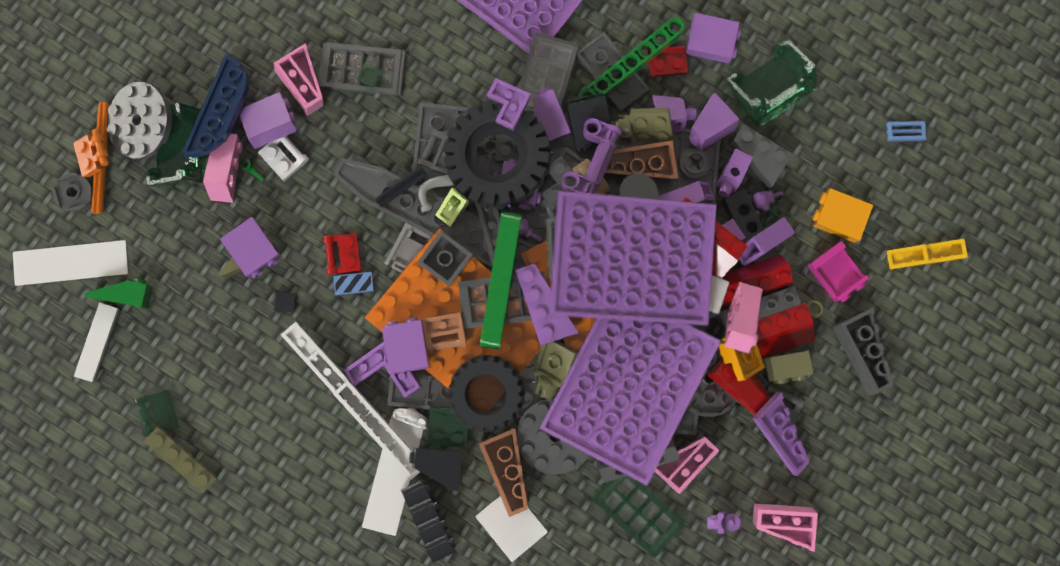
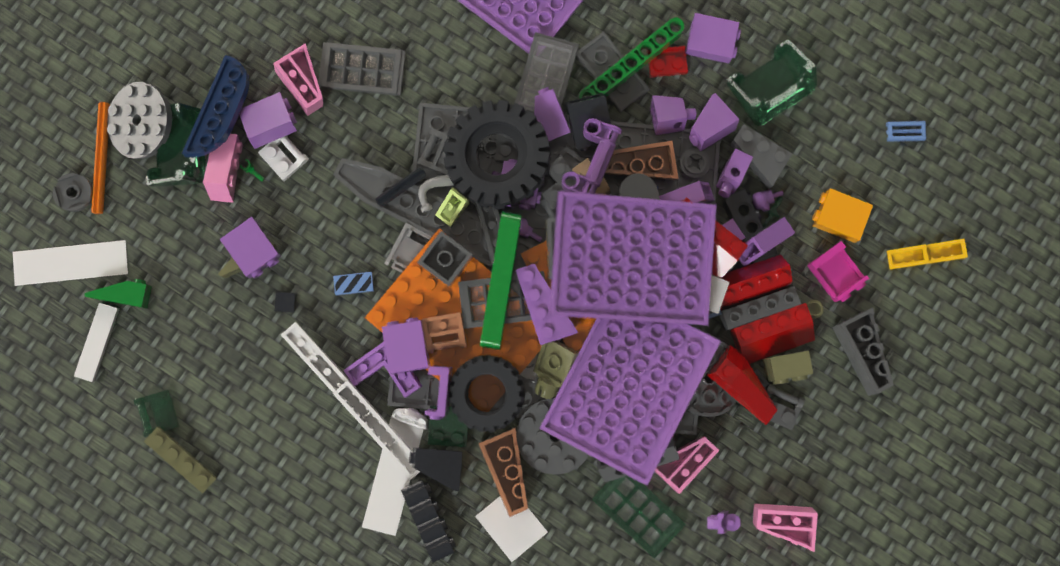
(91, 153): orange plate -> none
(348, 252): red plate -> none
(369, 75): clear green plate -> none
(443, 403): none -> medium lavender panel
(513, 101): medium lavender plate -> none
(647, 125): olive plate -> none
(743, 318): bright pink wedge -> none
(743, 363): light orange plate -> none
(777, 427): medium lavender wing -> none

